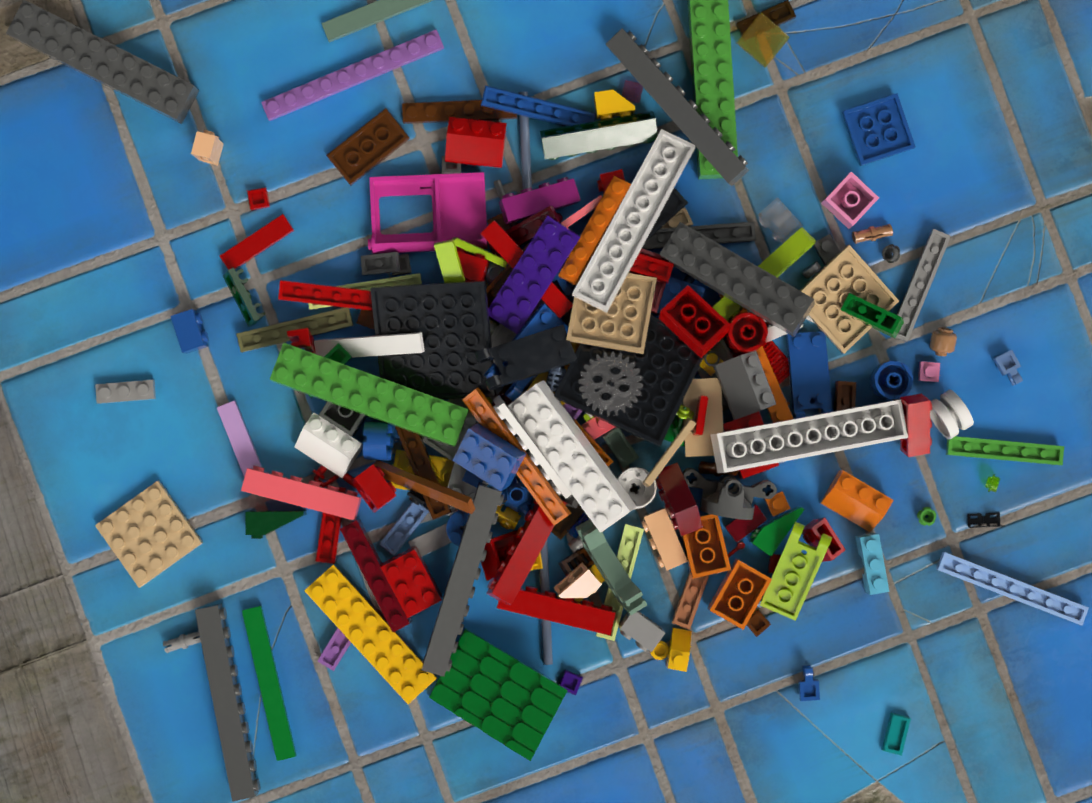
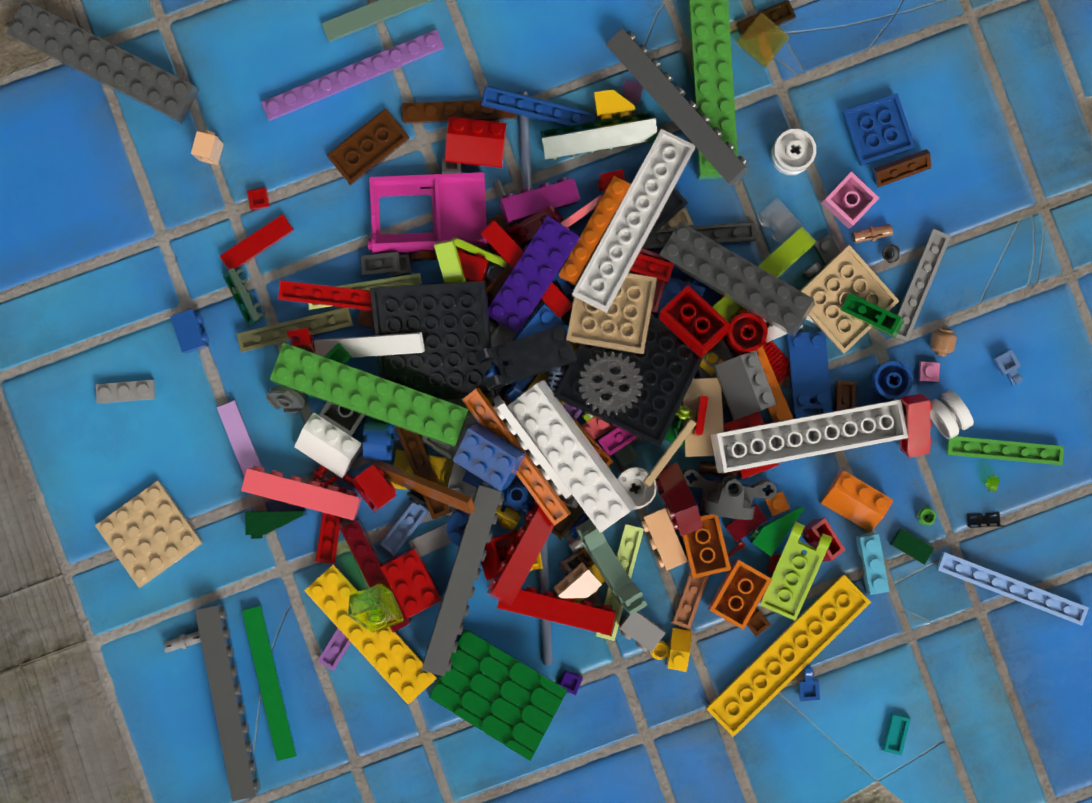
(286, 399): none -> dark grey tile
(374, 608): none -> clear neon green slope
(417, 256): none -> reddish brown tile
(616, 440): none -> dark pink plate
(788, 655): none -> yellow plate
(803, 146): none -> white wheel
(902, 168): none -> reddish brown plate
(912, 546): none -> dark green tile

